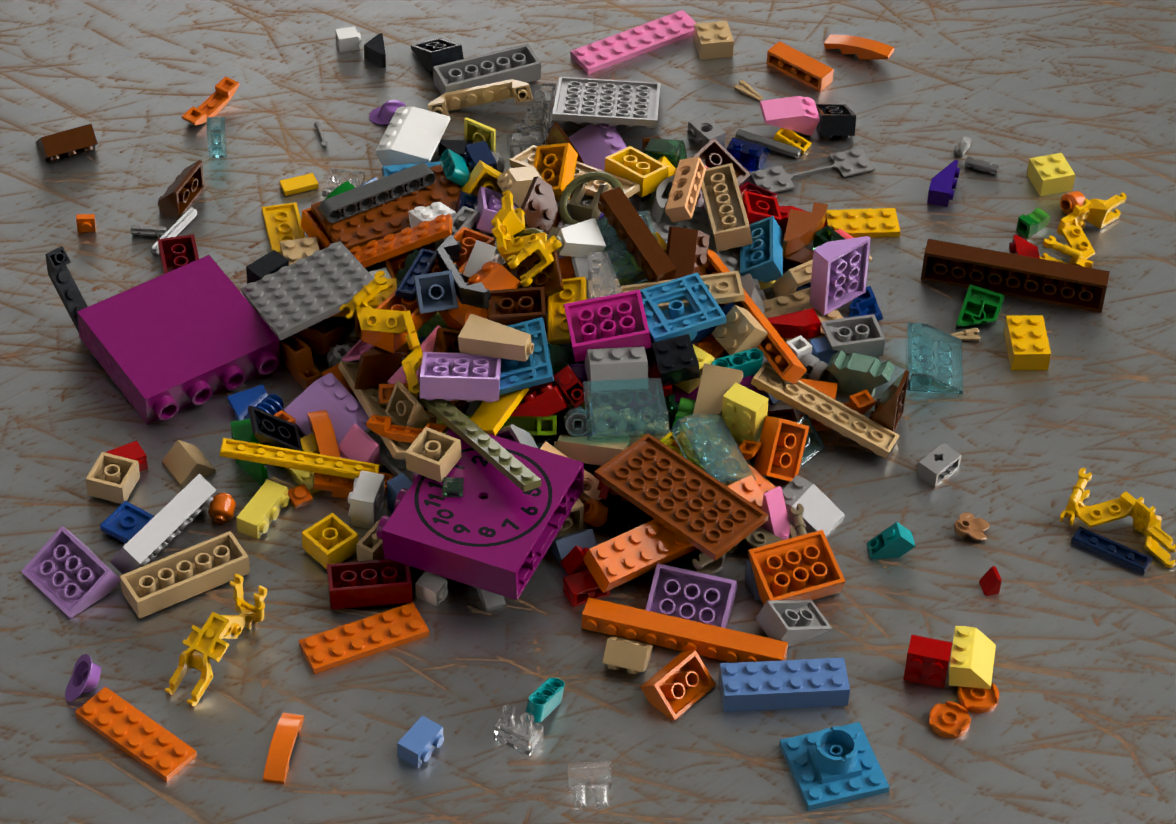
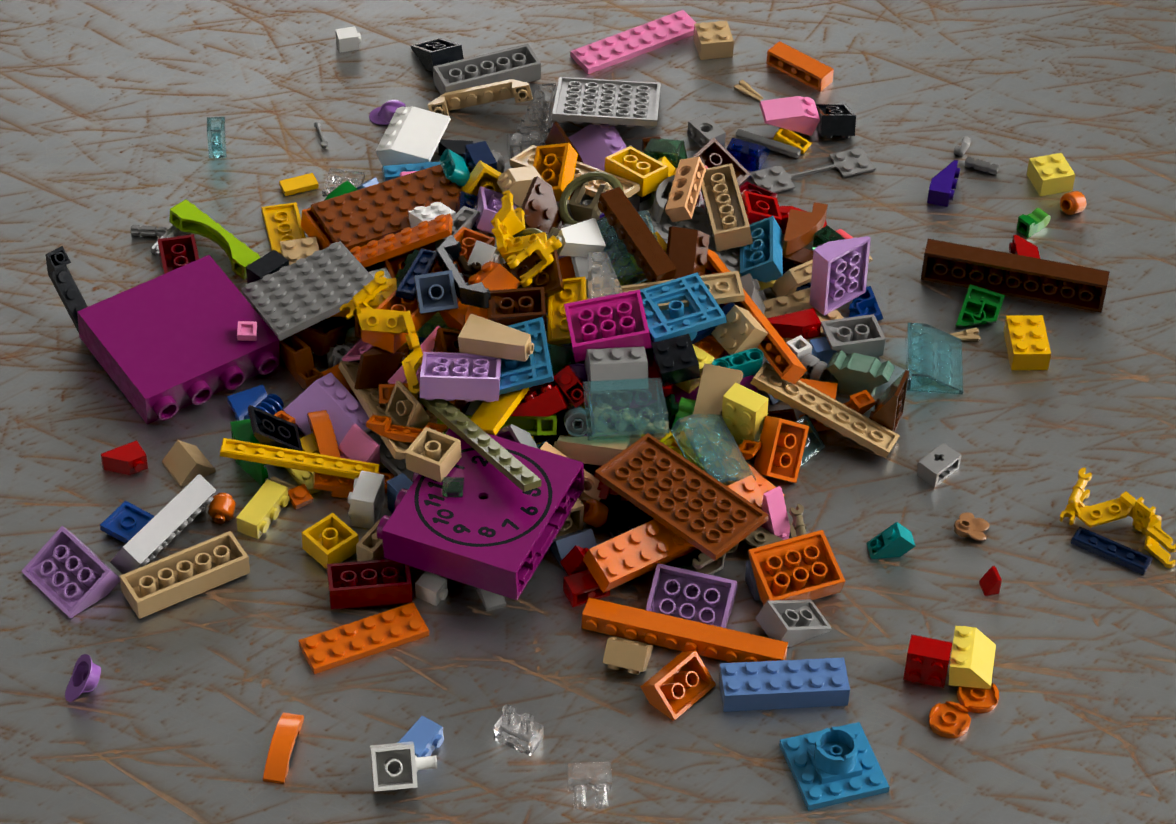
(67, 142): reddish brown slope -> none
(85, 223): orange plate -> none
(112, 477): tan brick -> none
(136, 734): orange plate -> none
(182, 191): reddish brown slope -> none
(192, 220): none -> lime arch
(208, 643): yellow piece -> none
(214, 104): orange slope -> none
(247, 331): none -> bright pink plate
(375, 51): black slope -> none
(377, 192): dark grey beam -> none
(397, 766): none -> white brick
(466, 268): none -> dark brown arm
(479, 132): light yellow slope -> none
(545, 699): teal beam -> none
(819, 510): slope -> none
(864, 48): orange slope -> none
(865, 222): yellow plate -> none
(1093, 211): yellow piece -> none

